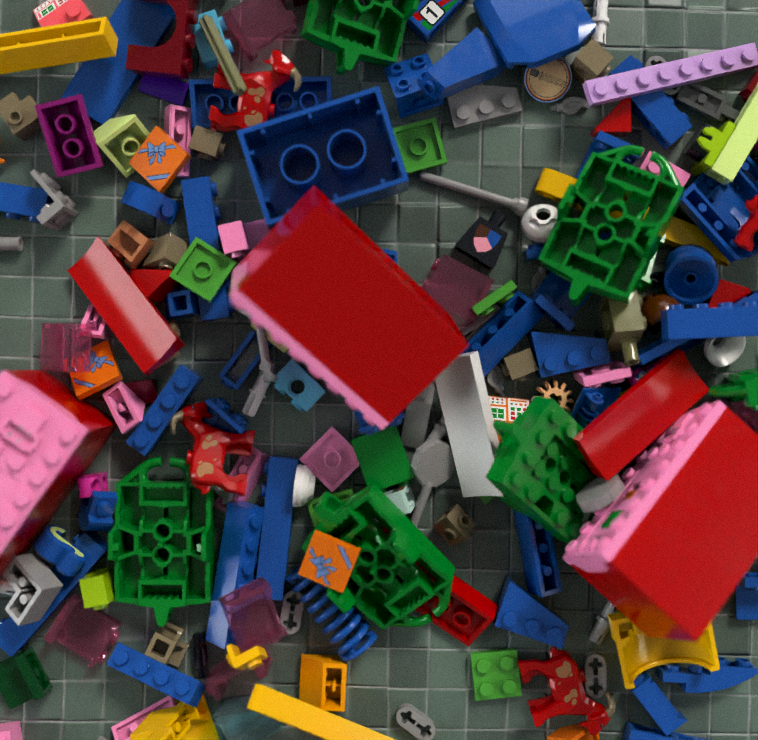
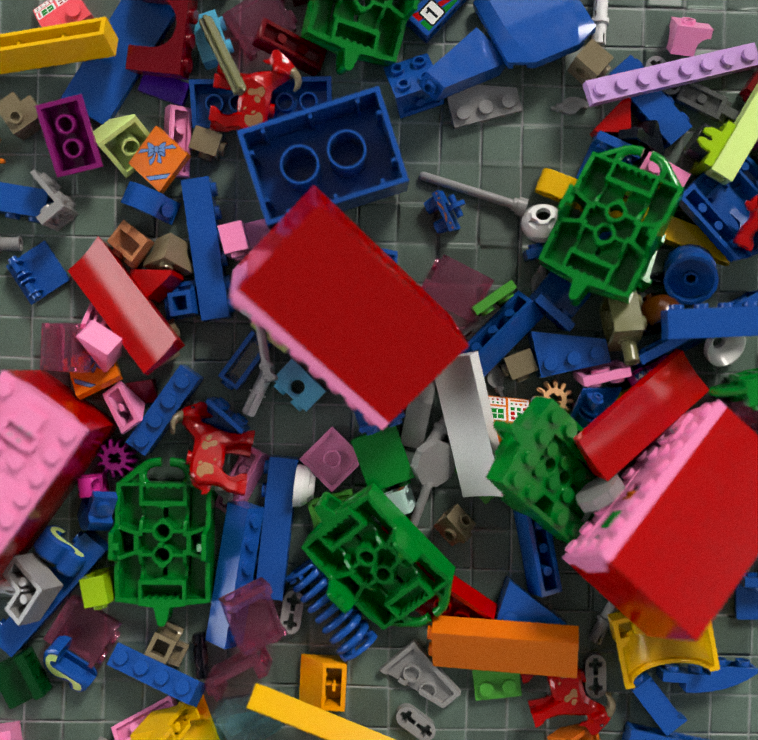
(37, 272): none -> blue hinge
(67, 665): none -> blue animal
(101, 344): none -> bright pink slope
(108, 457): none -> magenta gear
(203, 270): bright green plate -> none
(250, 659): yellow bracket -> none
(300, 51): none -> dark red slope
(329, 561): orange tile -> none
(416, 669): none -> light grey wing
(420, 145): bright green plate -> none
(440, 202): none -> blue hips
(484, 240): black torso -> none
(504, 646): none -> orange brick
(549, 80): tan piece -> none
(646, 135): none -> black slope
(686, 35): none -> bright pink brick
(727, 292): red slope -> none

